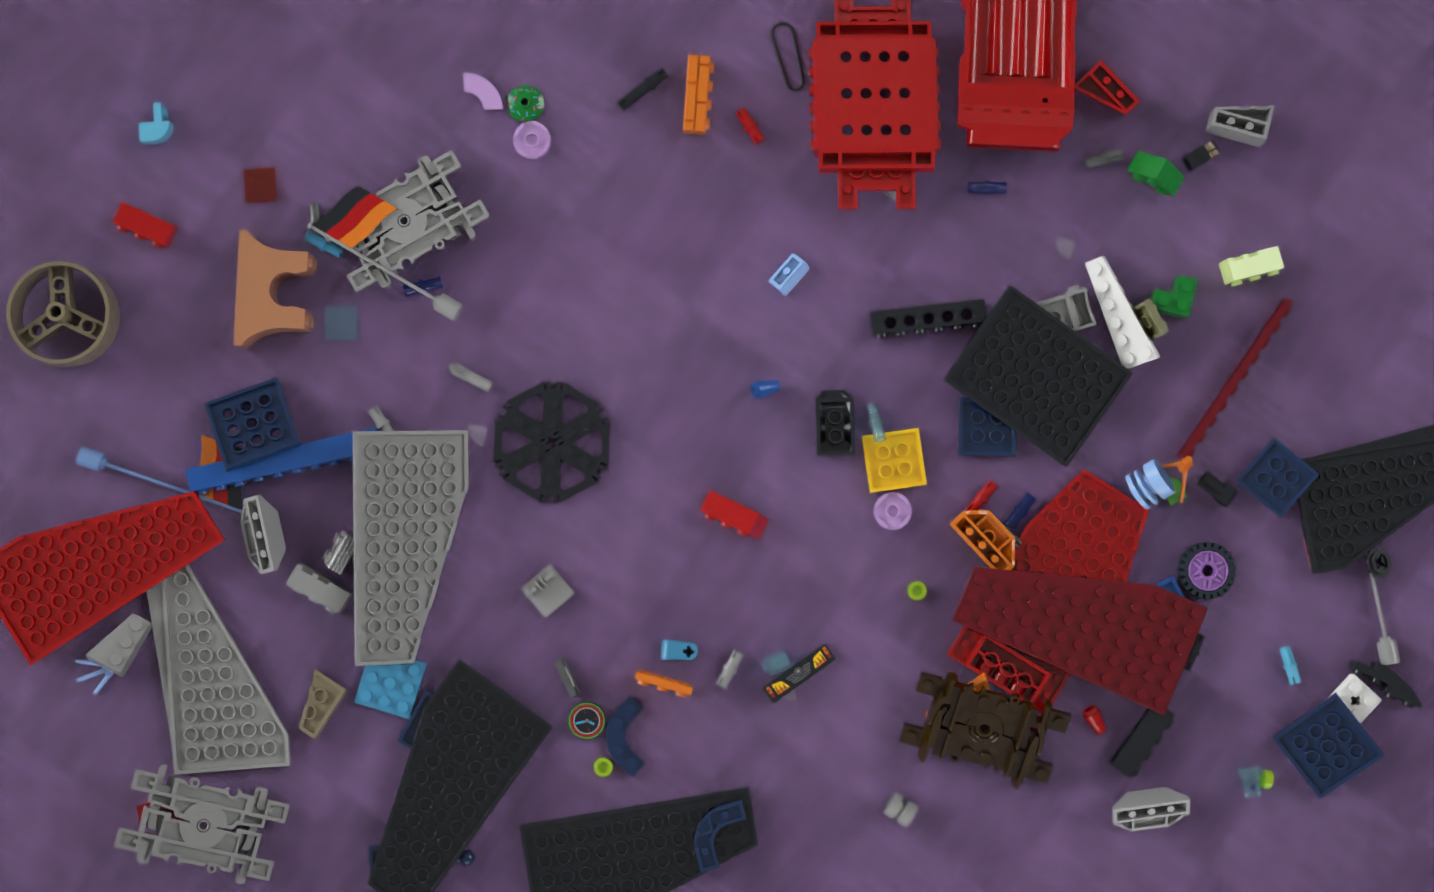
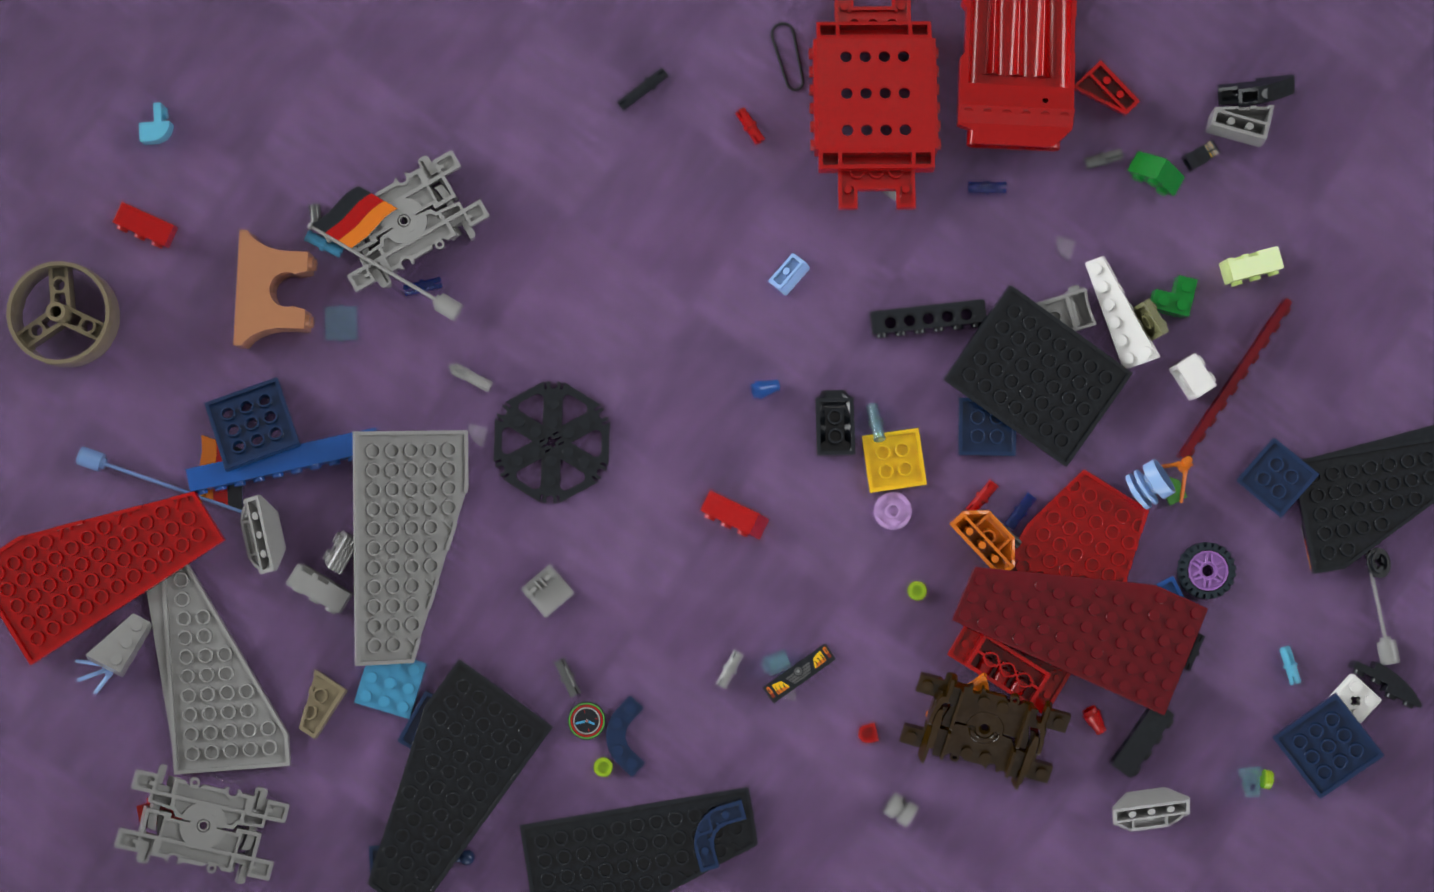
(260, 185): clear red piece -> none
(382, 423): light grey pin -> none
(483, 90): lavender tile -> none
(527, 112): green dish -> none
(532, 140): lavender tile -> none
(663, 683): orange plate -> none
(675, 650): dark azure piece -> none
(696, 95): orange brick -> none
(868, 733): none -> red tile
(1193, 376): none -> white brick
(1221, 492): black piece -> none
(1256, 92): none -> black slope

